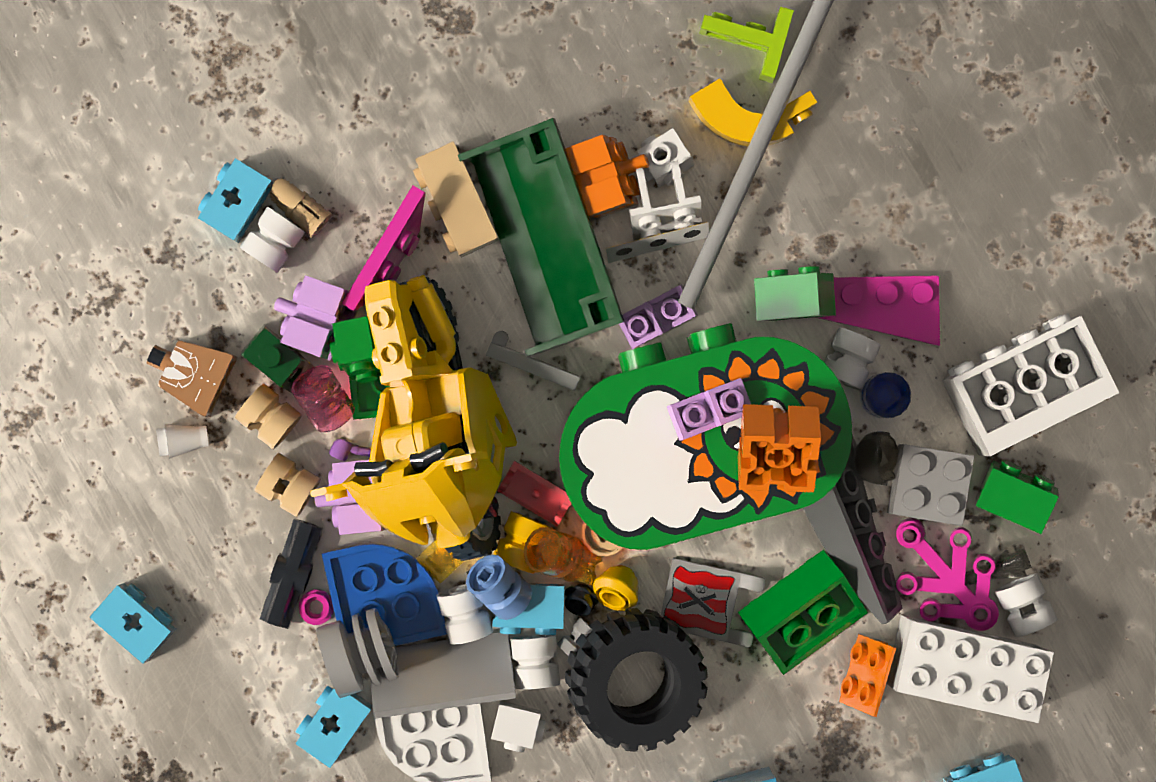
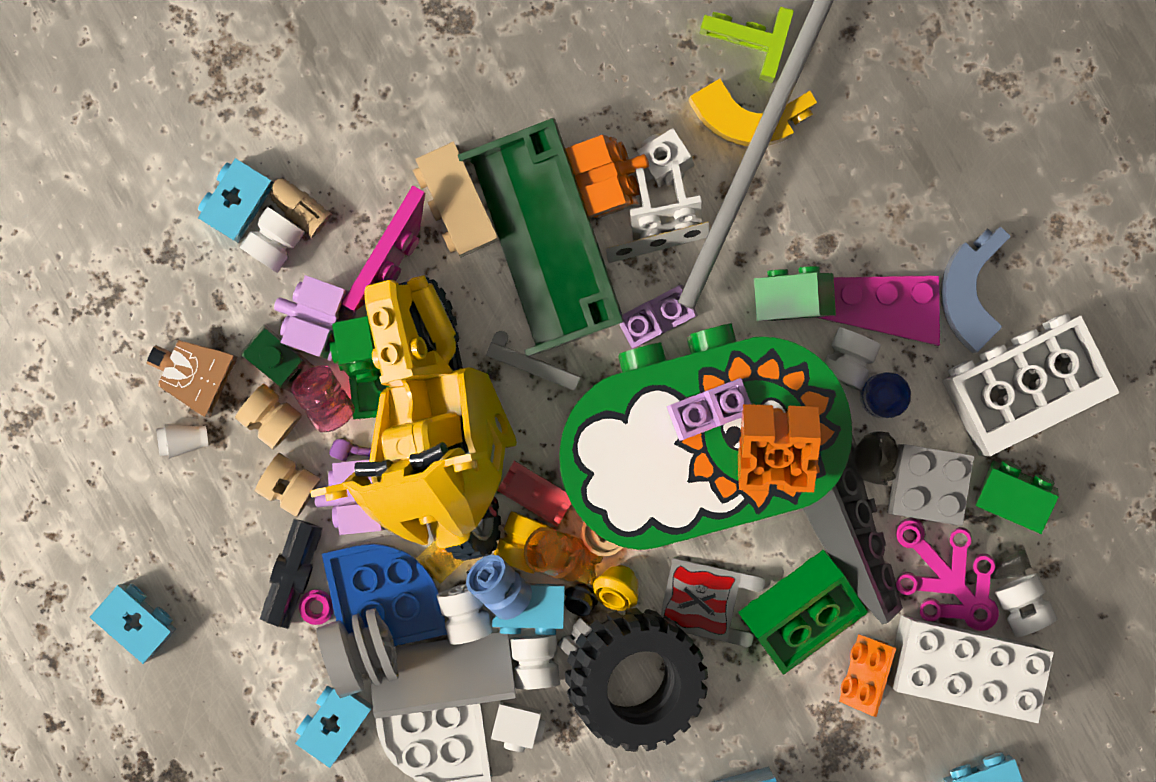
(959, 294): none -> sand blue arch

